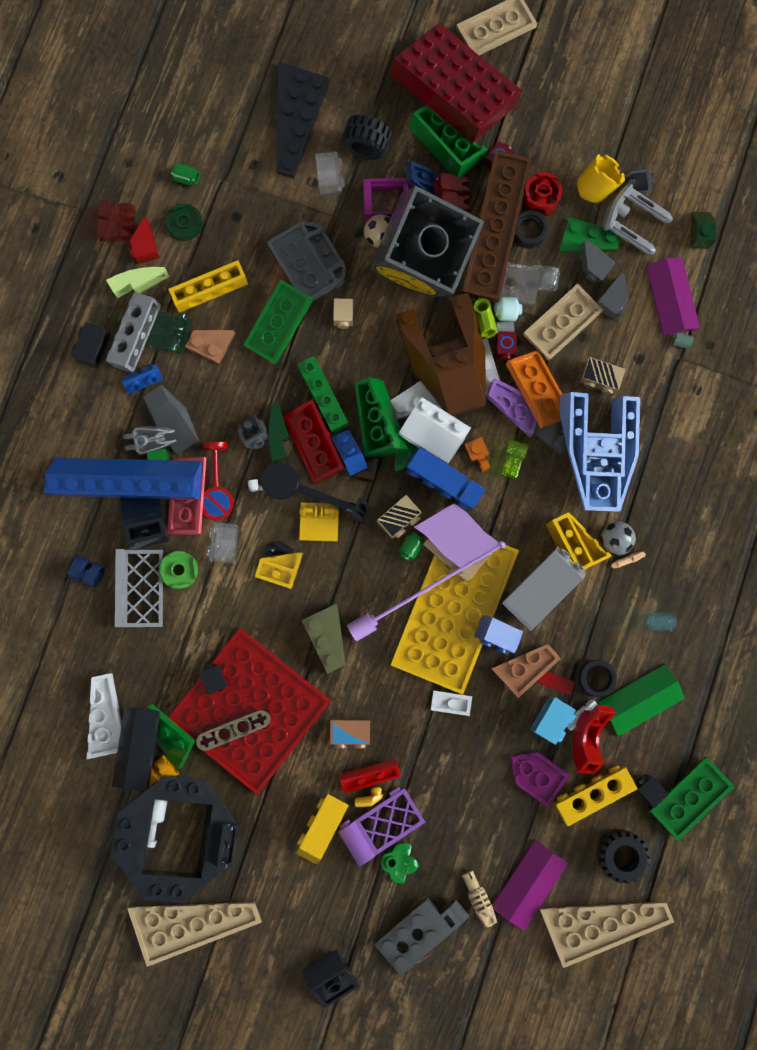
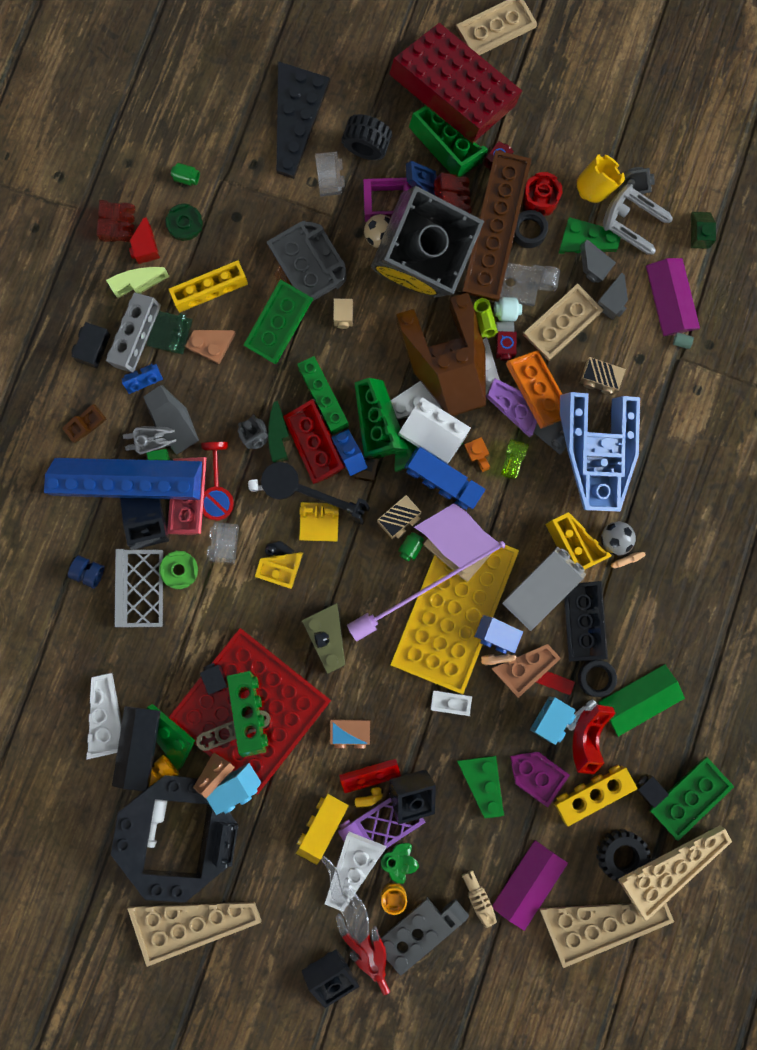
(84, 424): none -> reddish brown slope
(212, 775): none -> nougat wing
(234, 789): none -> medium azure brick
(237, 685): none -> green brick
(321, 639): none -> black hinge
(355, 862): none -> white wing
(365, 955): none -> clear piece
(393, 898): none -> light orange wheel
(412, 796): none -> black slope
(484, 783): none -> green wing
(493, 660): none -> light nougat piece
(586, 622): none -> black slope
(662, 621): clear light blue brick -> none
(665, 876): none -> tan wing

